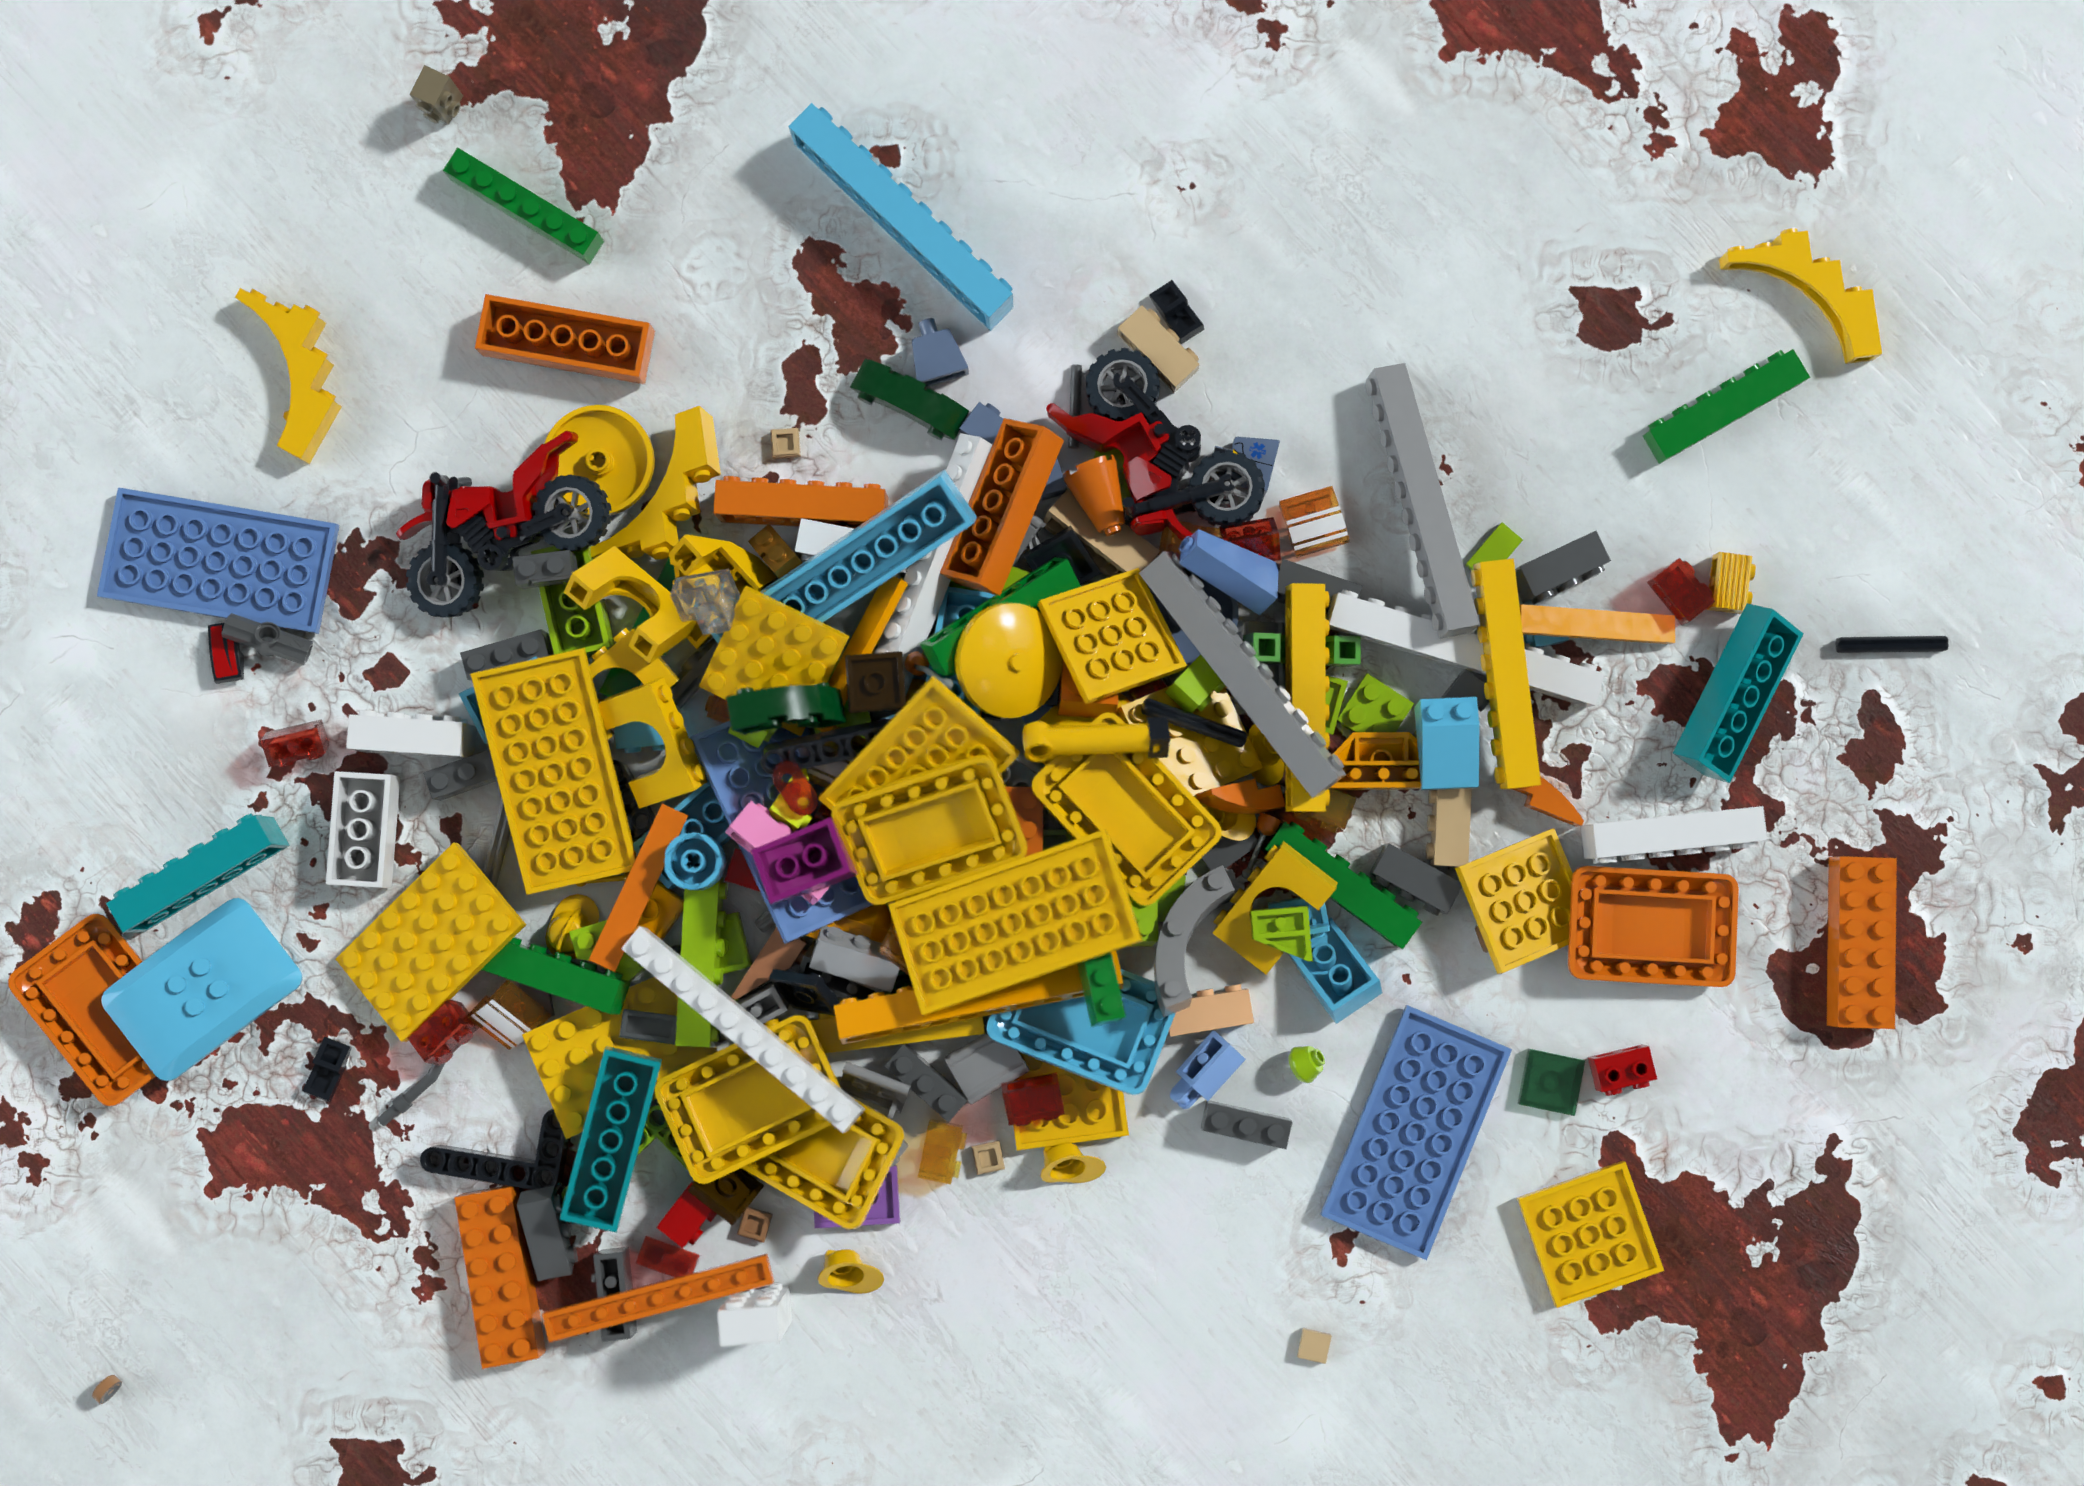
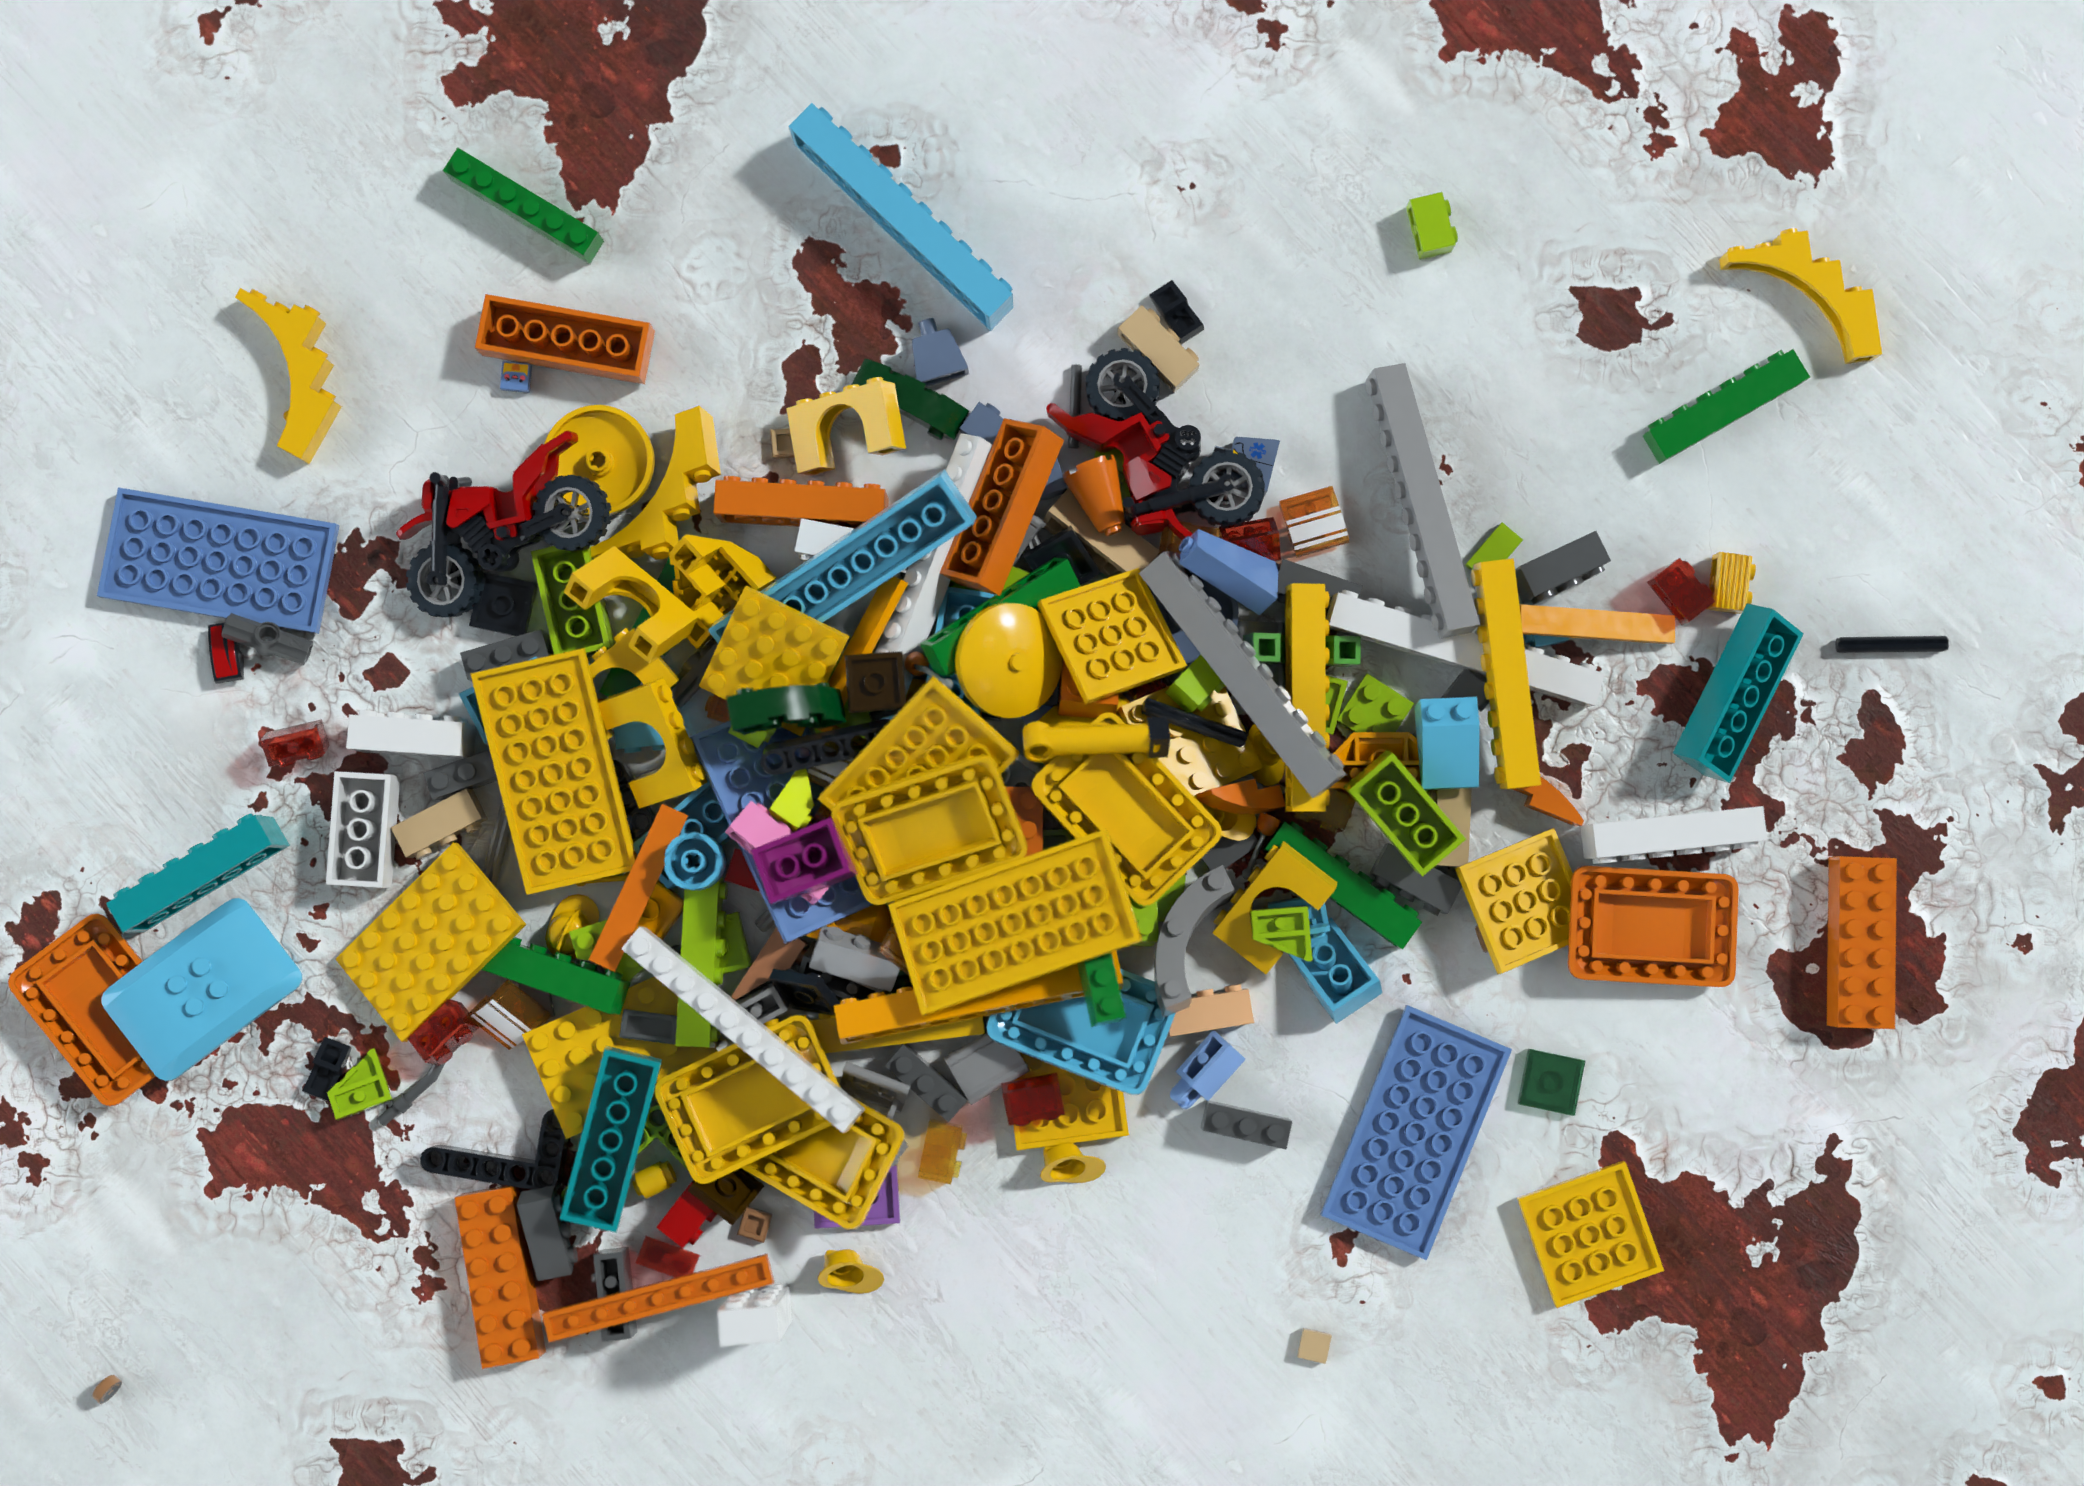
(360, 1088): none -> lime wing
(436, 95): dark tan brick -> none
(440, 824): none -> tan brick
(504, 605): none -> black plate
(516, 377): none -> medium blue tile
(544, 569): dark grey brick -> none
(654, 1179): none -> yellow brick
(706, 599): clear brick -> none
(774, 551): pearl gold piece -> none
(796, 788): clear red plate -> none
(812, 423): none -> yellow arch
(988, 1157): tan tile -> none
(1306, 1063): lime cone -> none
(1404, 812): none -> lime brick
(1431, 225): none -> lime brick
(1622, 1069): red brick -> none

